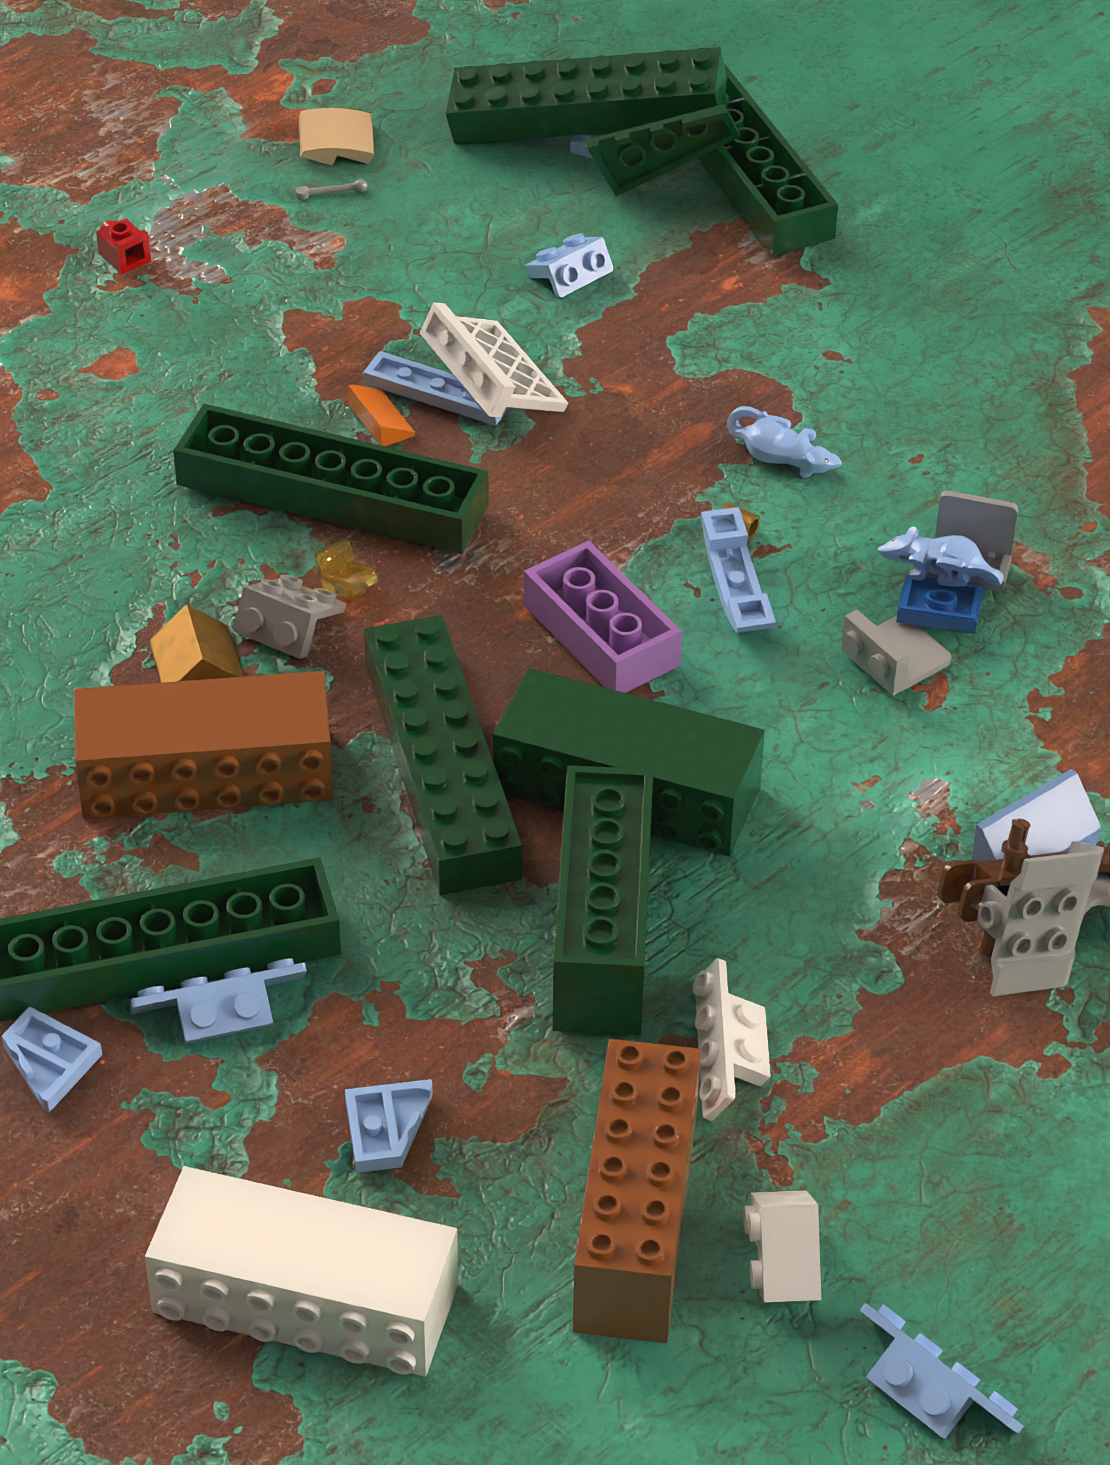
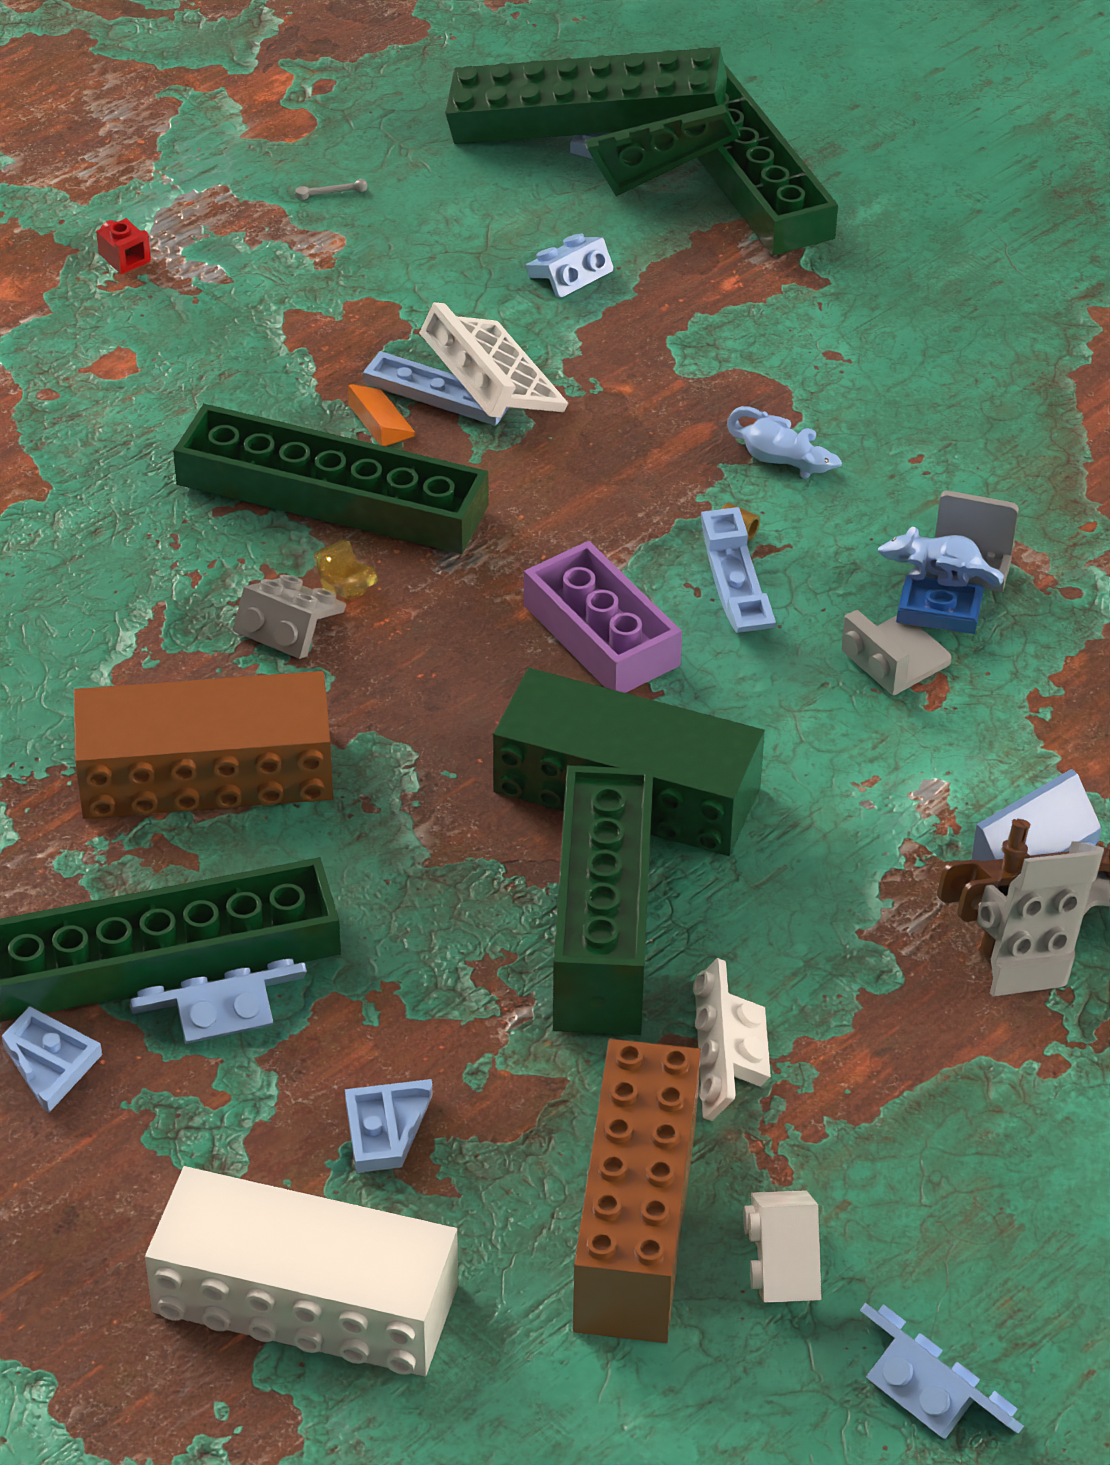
(194, 648): pearl gold slope -> none
(336, 132): tan slope -> none
(442, 755): dark green brick -> none

